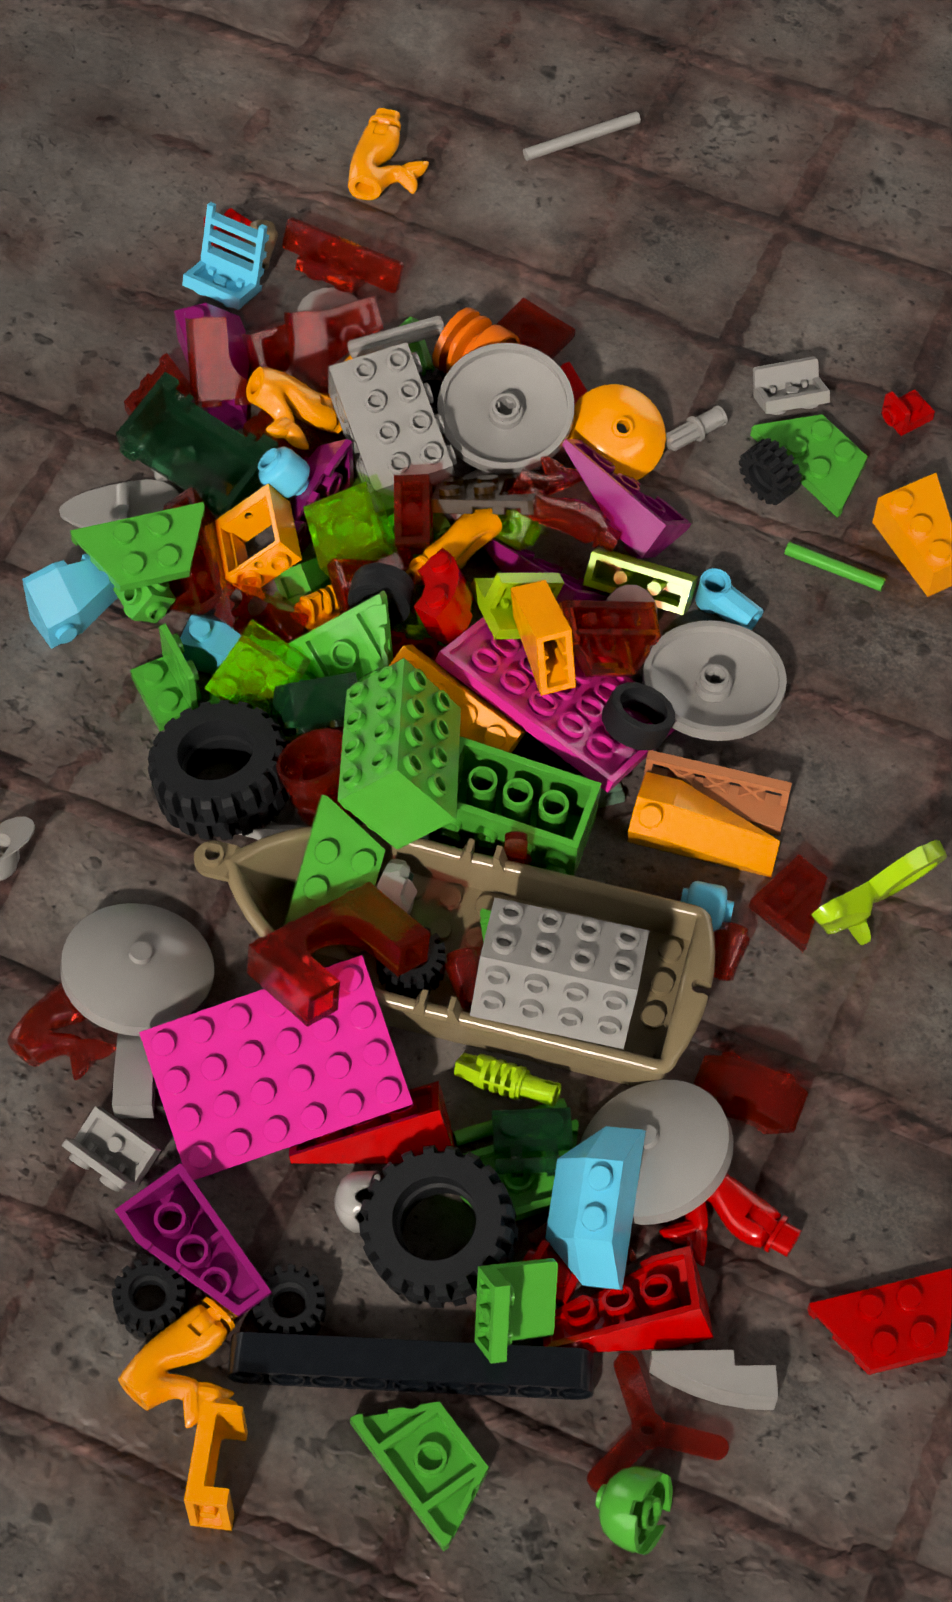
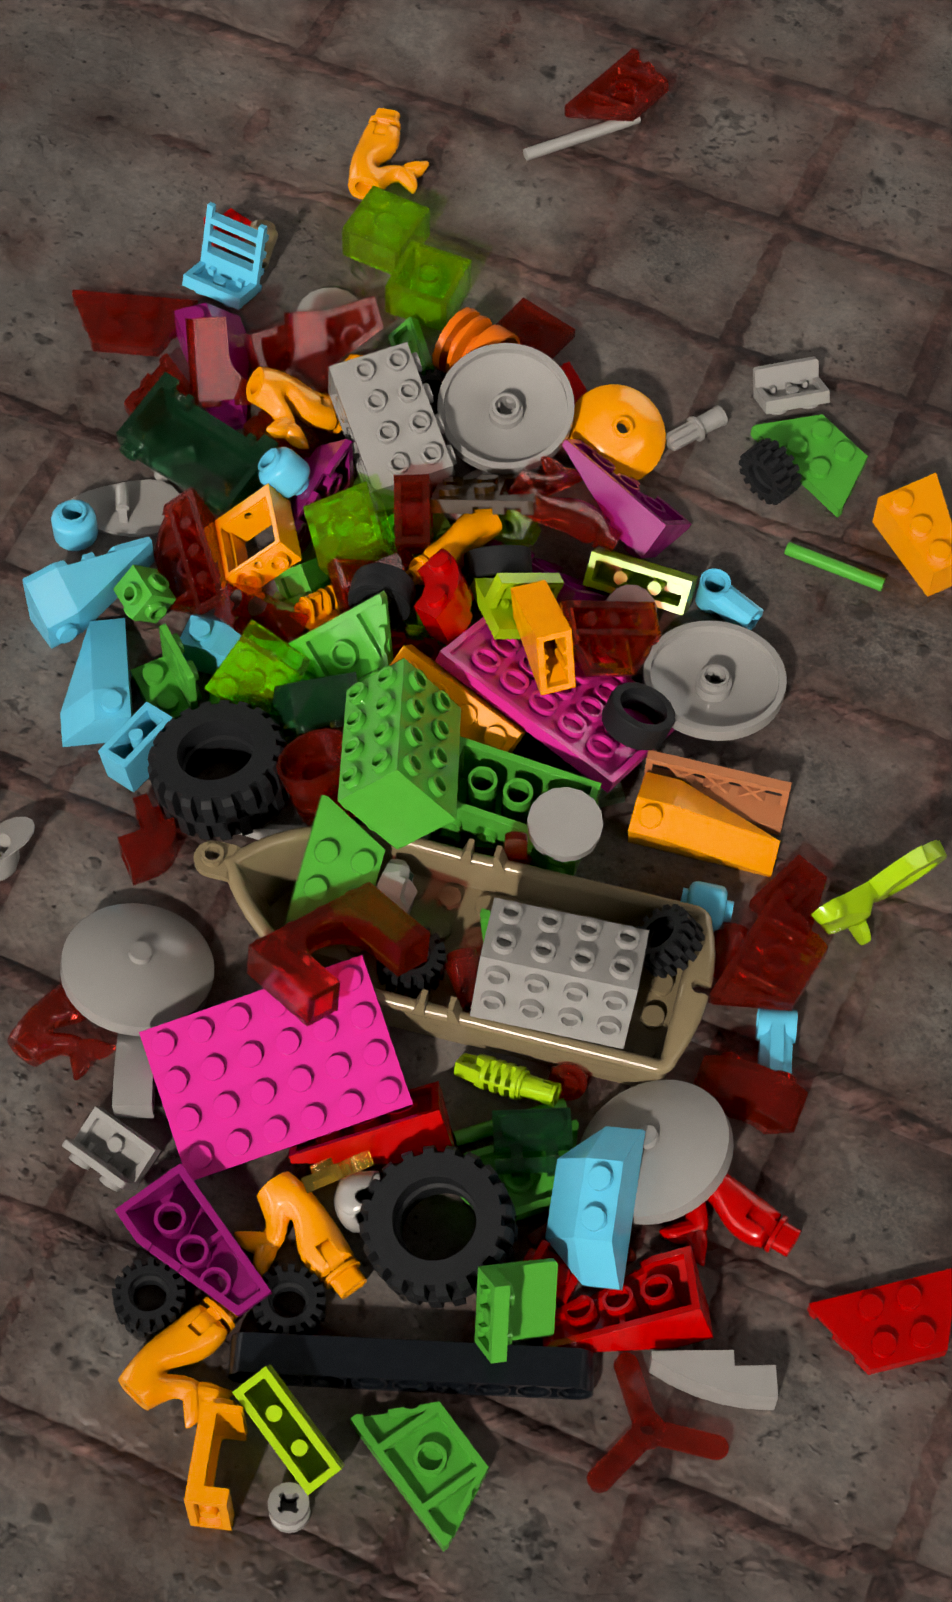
(74, 525): none -> medium azure head
(100, 686): none -> medium azure wedge
(128, 321): none -> clear red wing
(128, 749): none -> medium azure brick
(144, 547): bright green wing -> none
(153, 847): none -> clear red brick
(288, 1429): none -> lime brick
(292, 1515): none -> light grey wheel
(317, 1235): none -> light orange piece
(327, 1172): none -> clear yellow plate
(339, 260): clear red bracket -> none
(383, 229): none -> clear neon green brick
(407, 333): light grey axle -> none
(428, 285): none -> clear neon green brick
(490, 560): none -> black tyre
(565, 824): none -> light grey tile
(572, 1079): none -> clear red plate
(620, 91): none -> clear red wing
(632, 1507): bright green cylinder -> none
(671, 940): none -> black tyre
(772, 961): none -> clear red wing
(776, 1035): none -> medium azure piece
(906, 411): red bracket -> none

